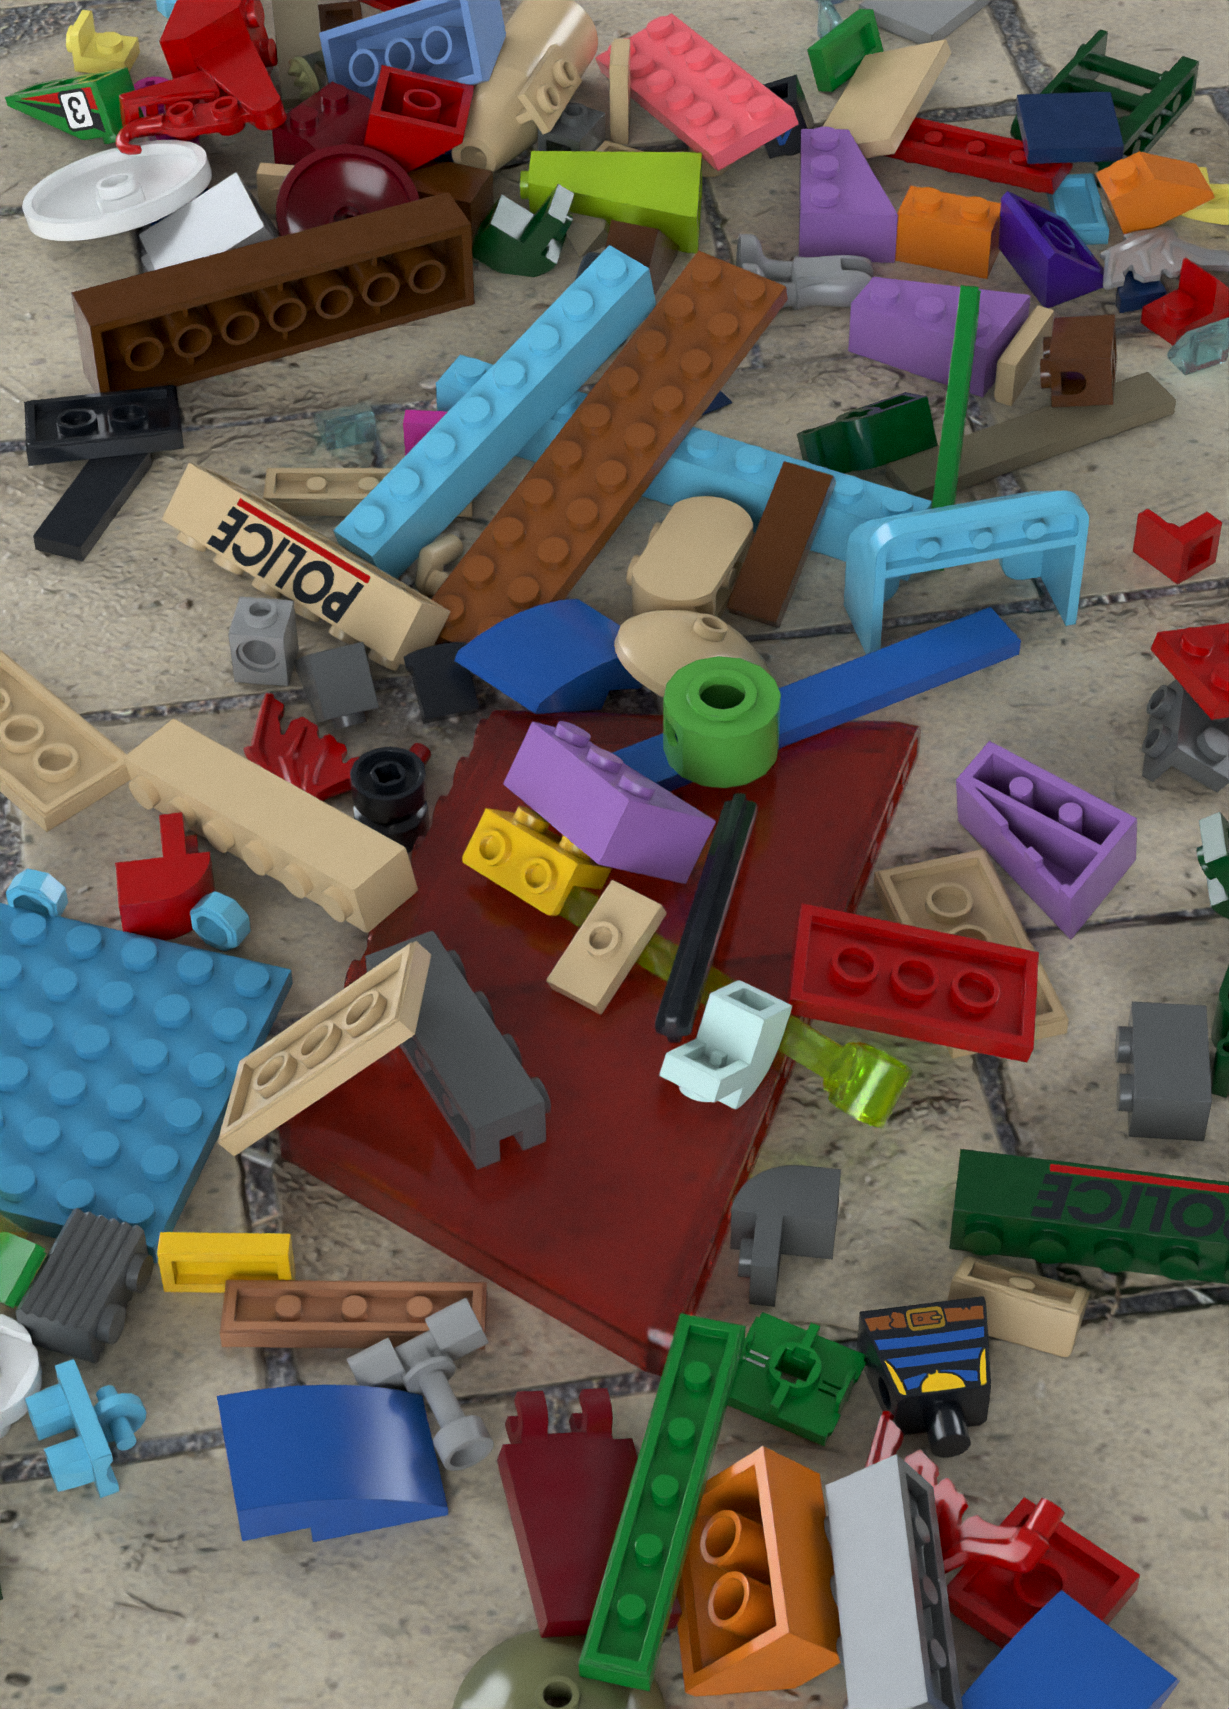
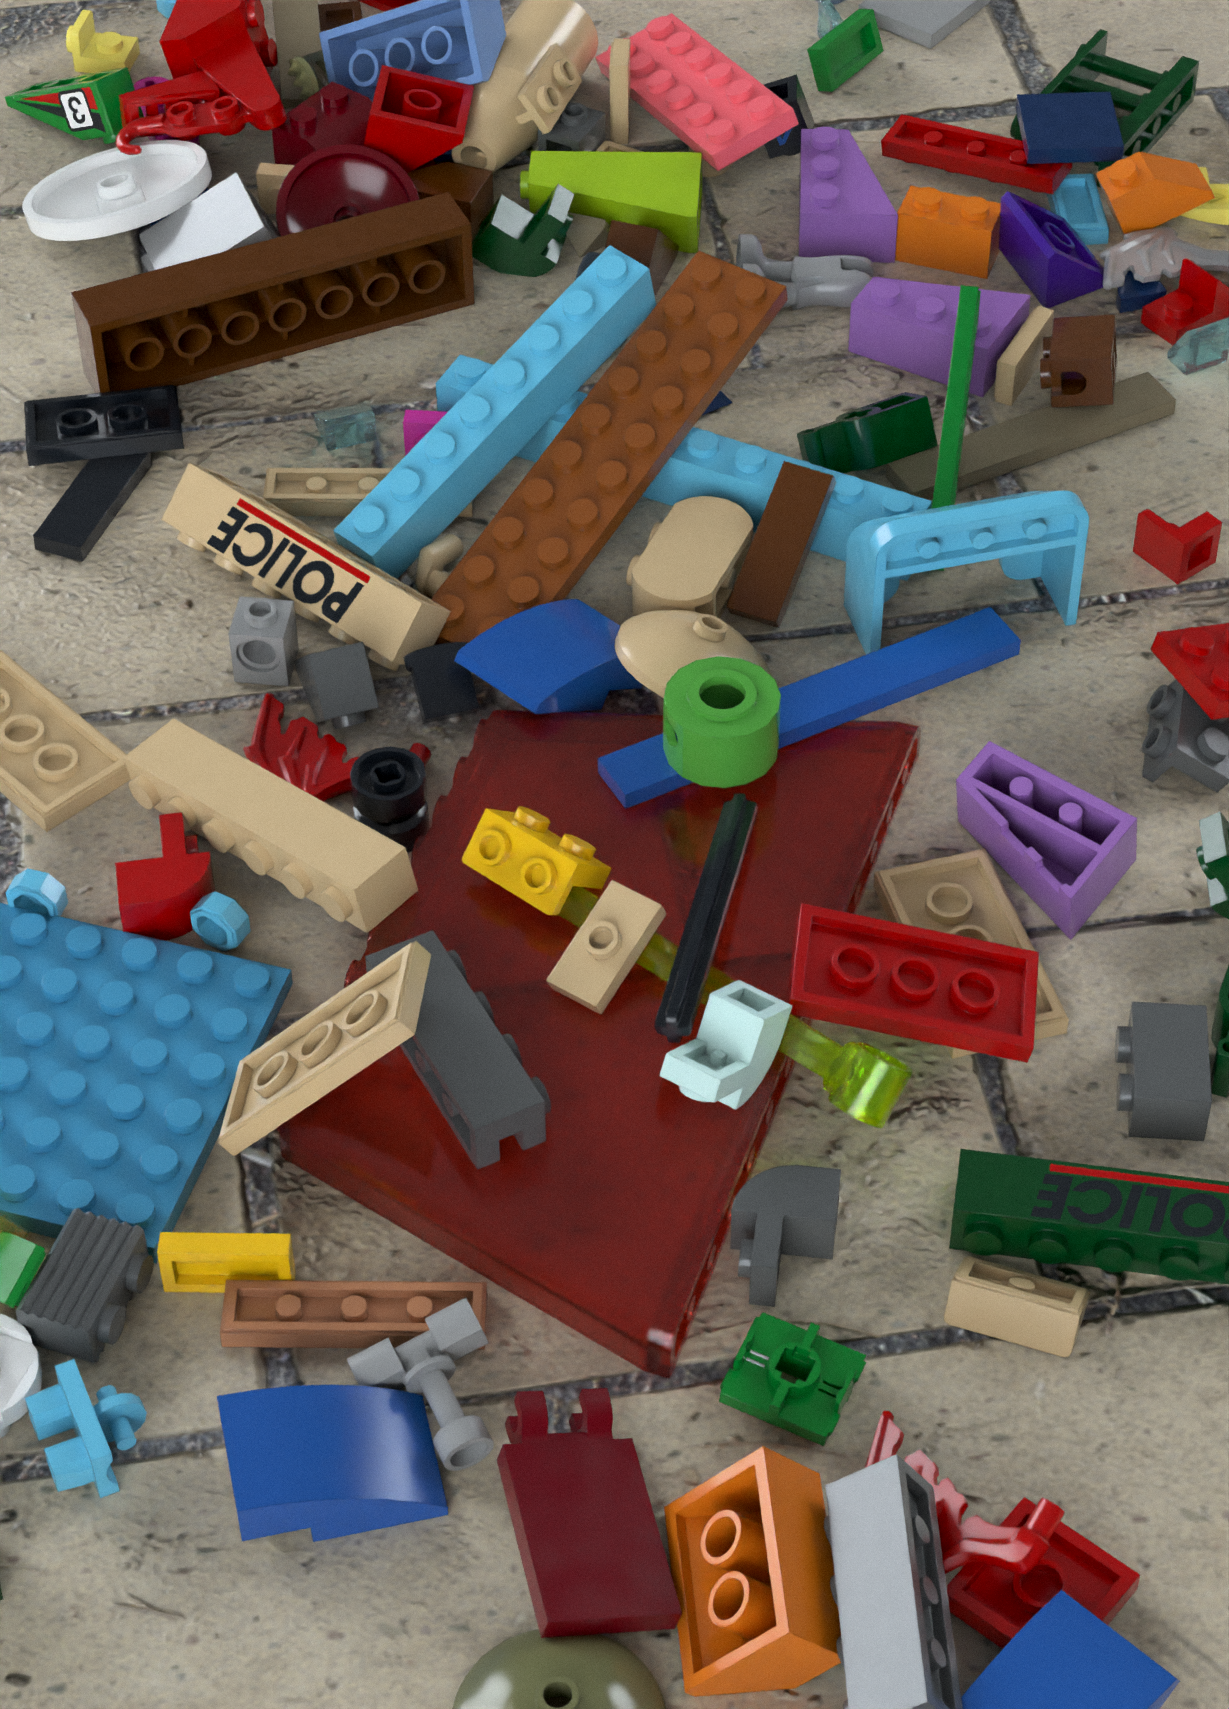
(606, 805): medium lavender wedge -> none
(662, 1504): green tile -> none
(888, 95): tan tile -> none
(930, 1368): torso -> none

